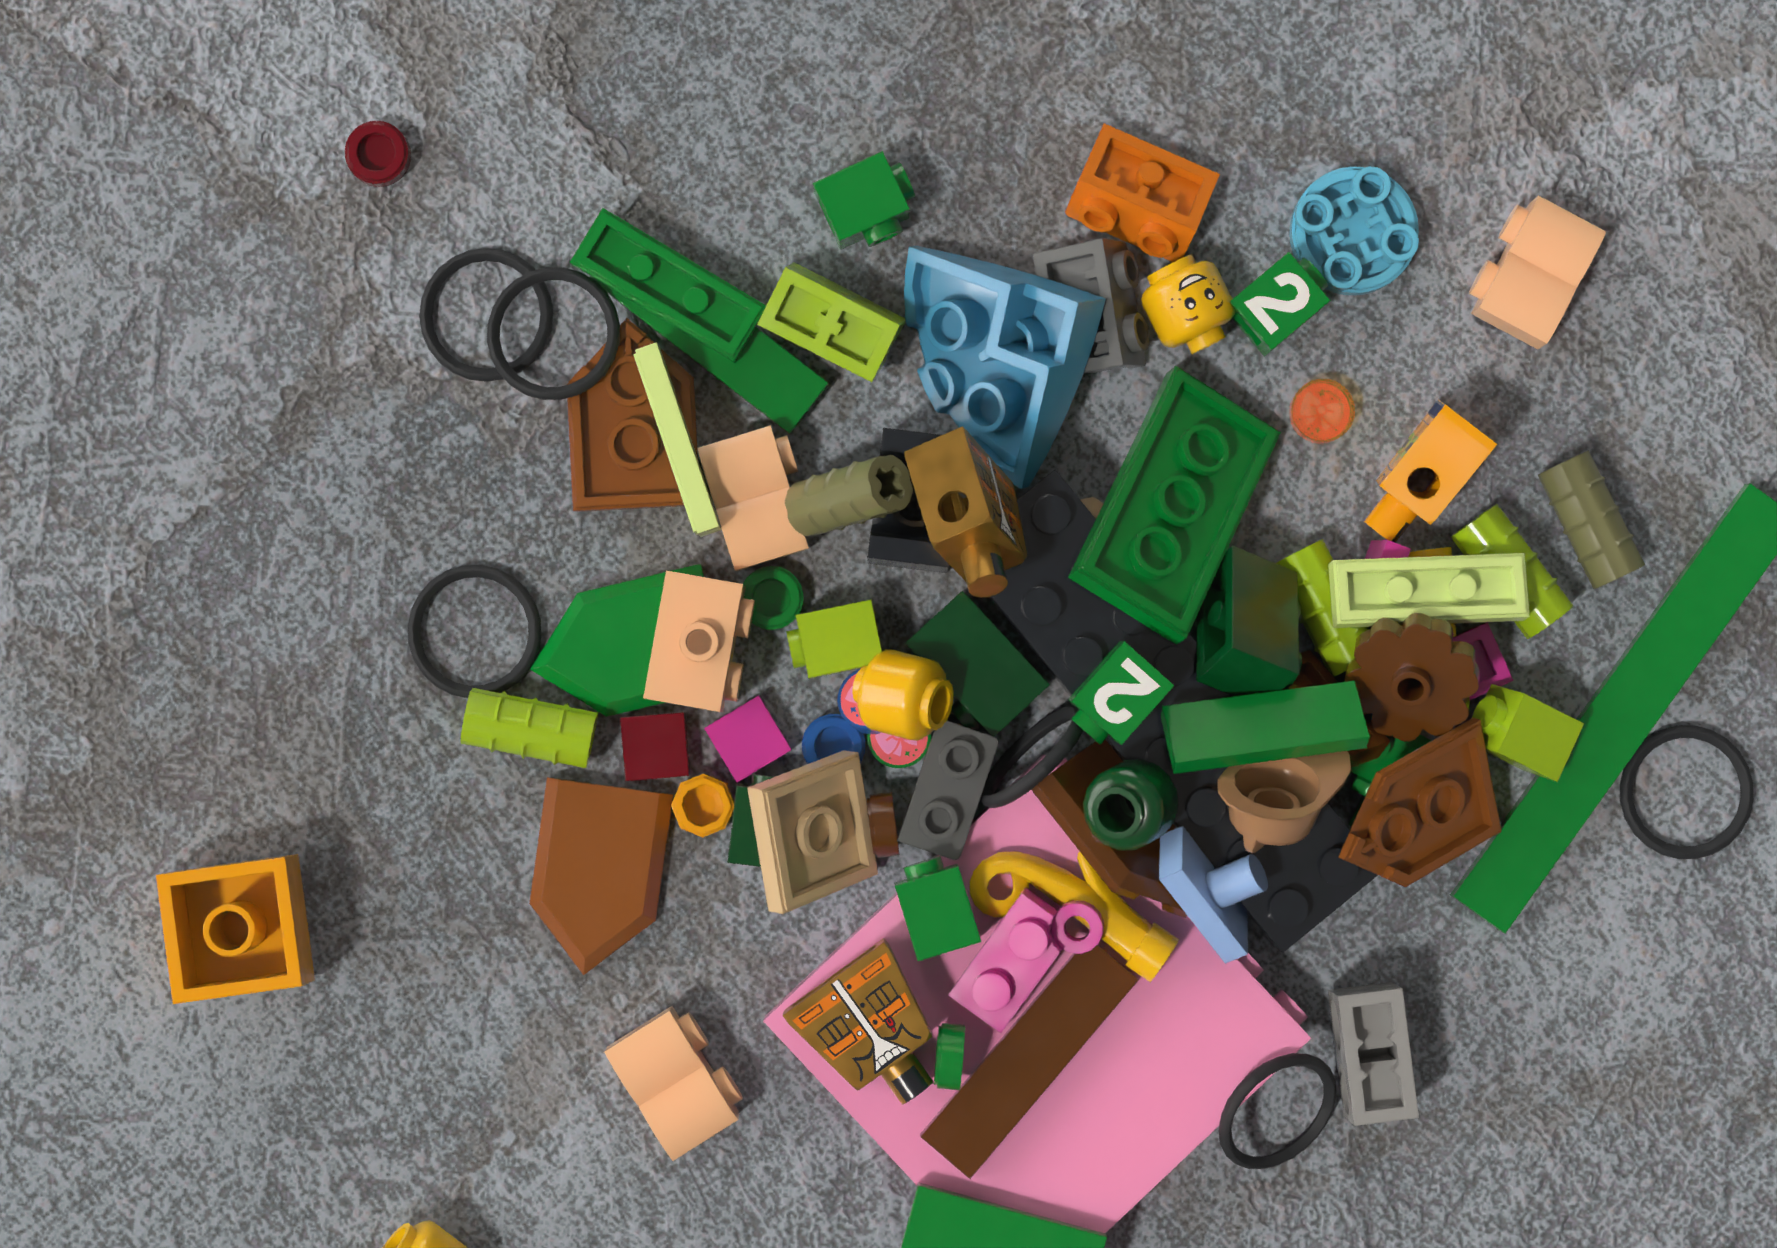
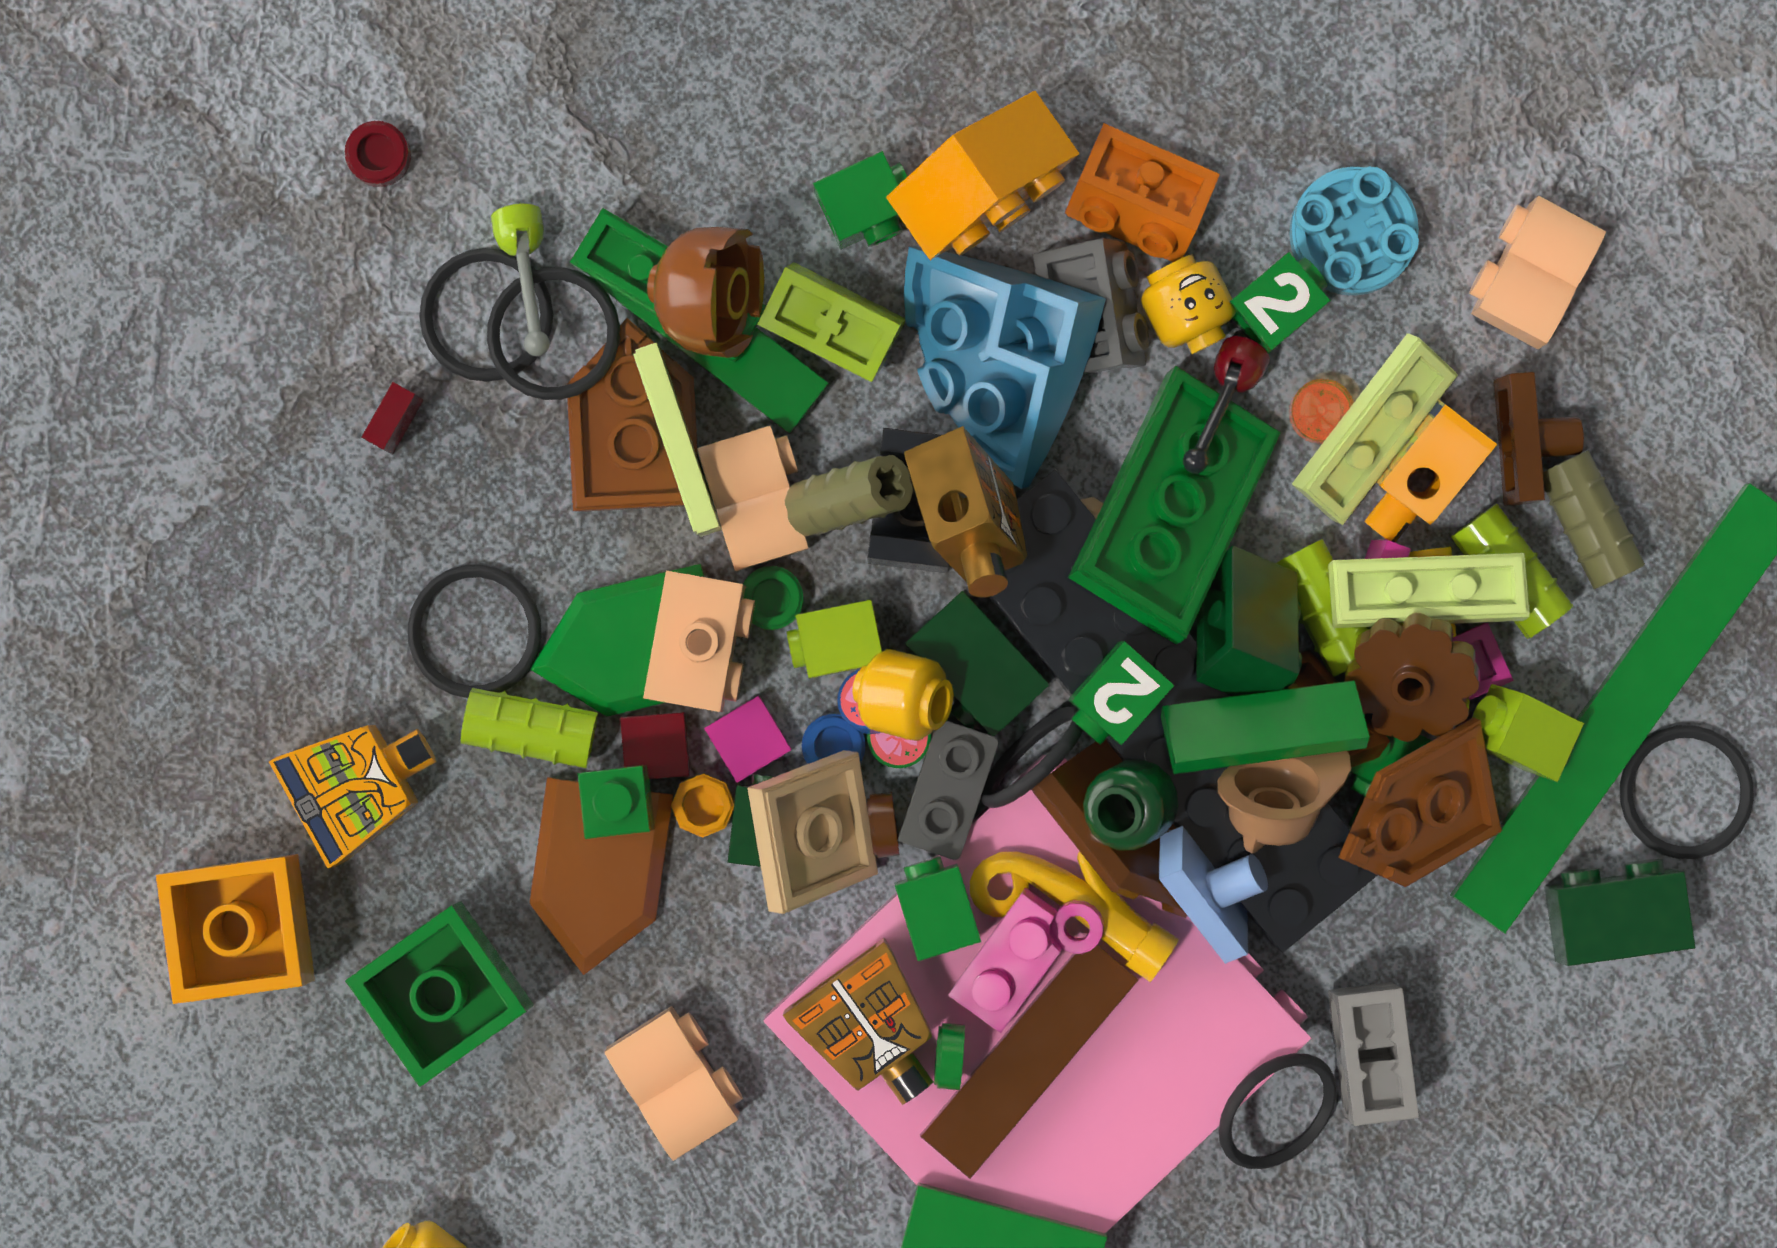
(352, 787): none -> torso
(392, 418): none -> dark red tile
(439, 993): none -> green brick
(519, 233): none -> hinge
(616, 801): none -> green brick
(707, 288): none -> dark orange cylinder
(984, 177): none -> light orange brick
(1238, 368): none -> hinge
(1375, 429): none -> yellowish green tile
(1527, 439): none -> reddish brown tile
(1619, 915): none -> dark green brick

